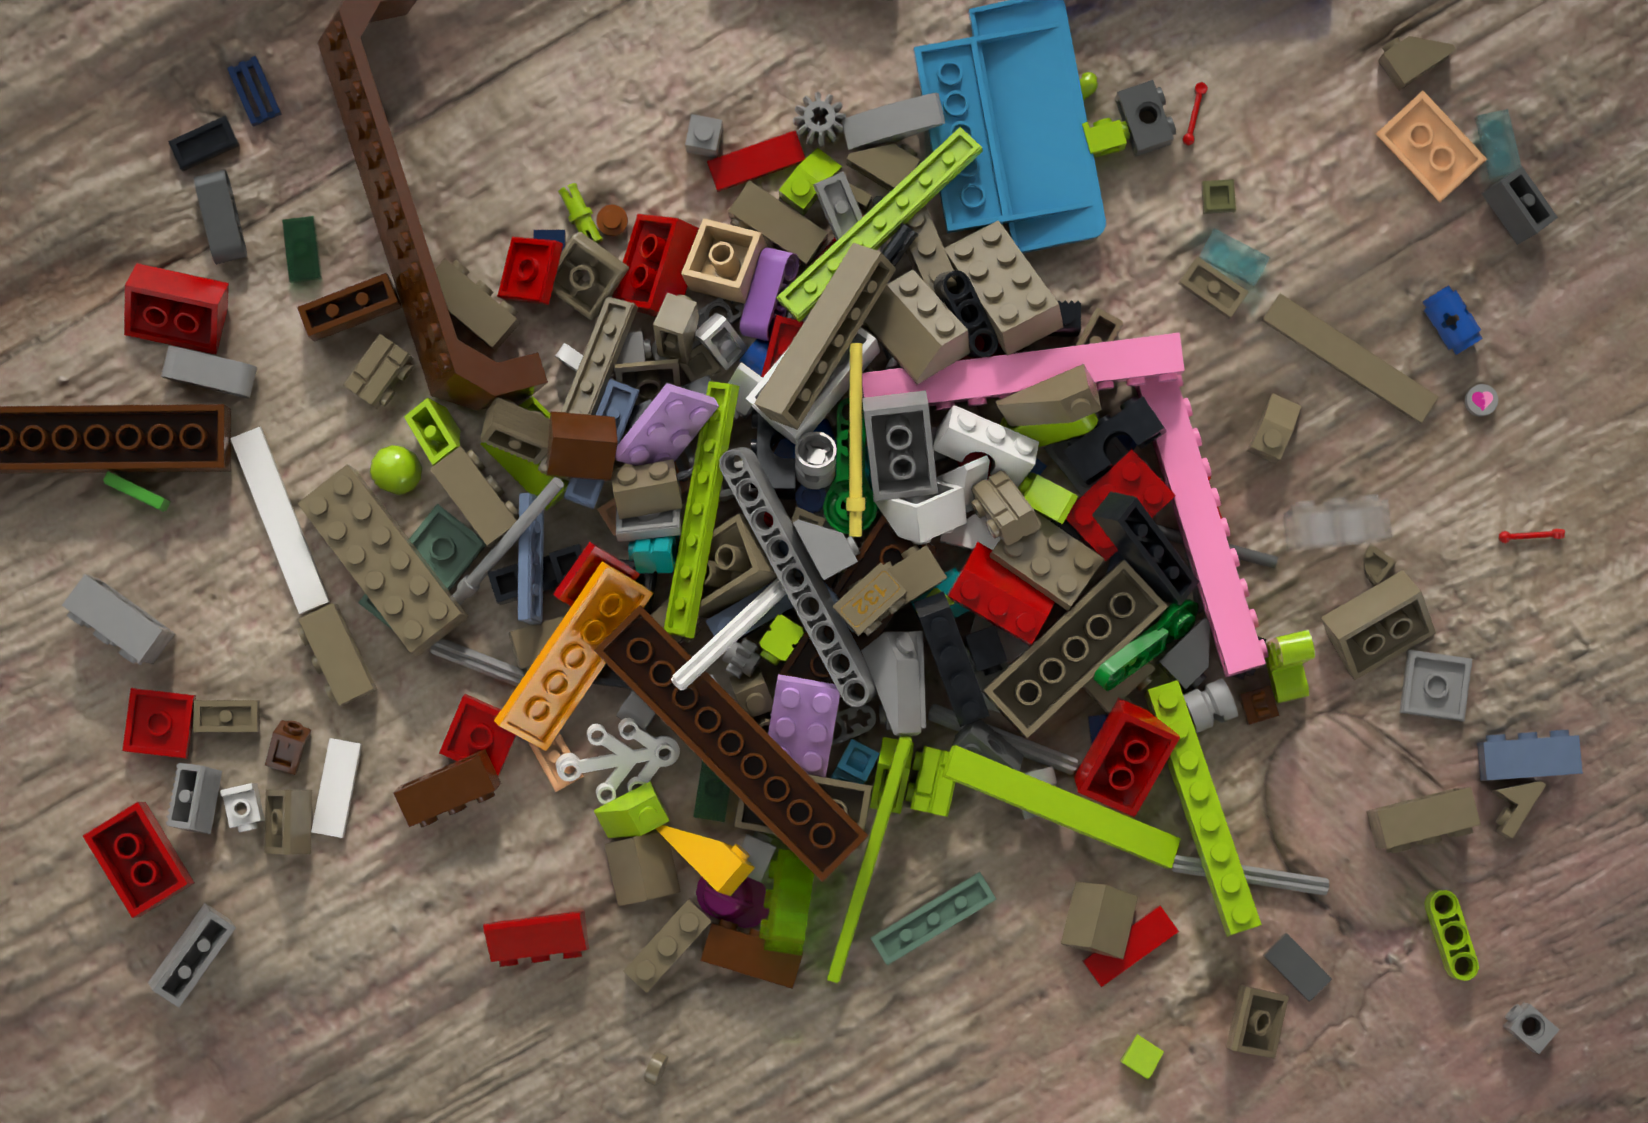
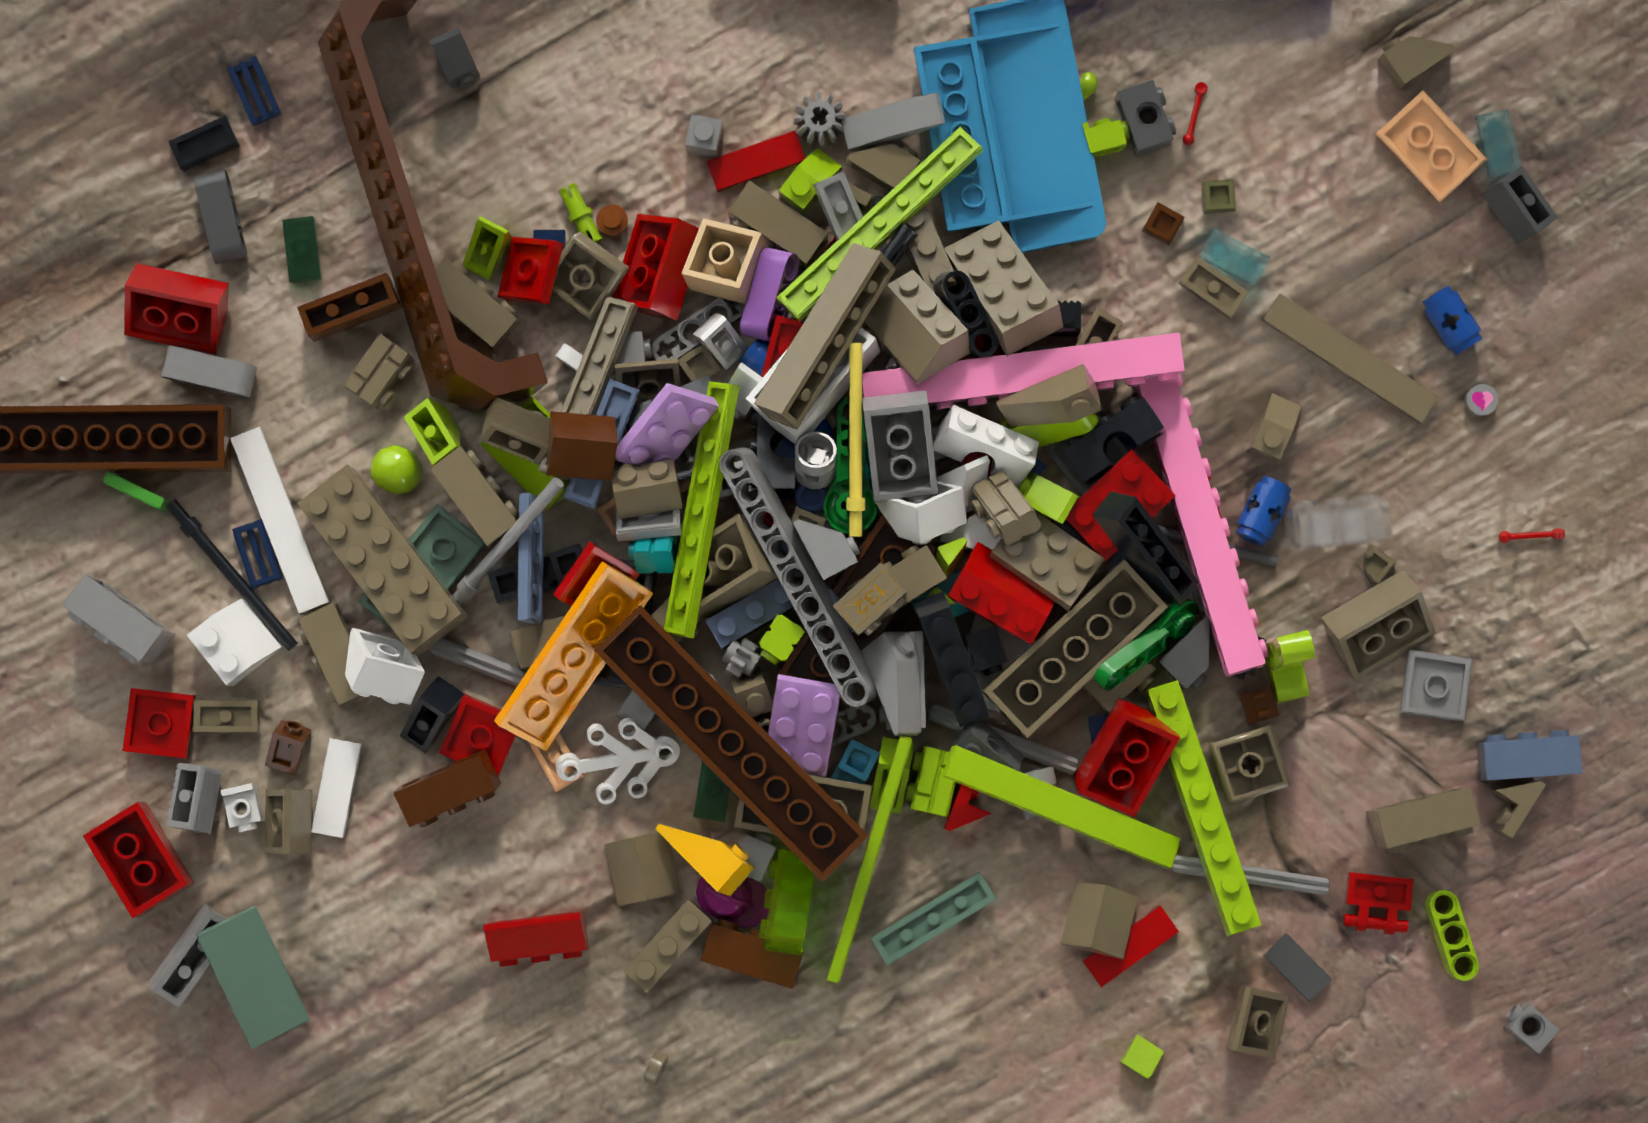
(192, 528): none -> black bar
(234, 641): none -> white slope
(253, 976): none -> sand green tile
(266, 579): none -> dark blue tile
(382, 667): none -> white slope
(431, 714): none -> black slope
(455, 58): none -> dark grey slope
(486, 248): none -> lime slope
(633, 813): lime slope -> none
(676, 327): dark tan slope -> none
(728, 635): white axle -> none
(950, 555): none -> lime slope
(962, 812): none -> red slope
(1163, 223): none -> reddish brown tile
(1210, 705): light grey wheel -> none
(1266, 776): none -> dark tan brick
(1270, 498): none -> blue piece
(1379, 892): none -> red plate

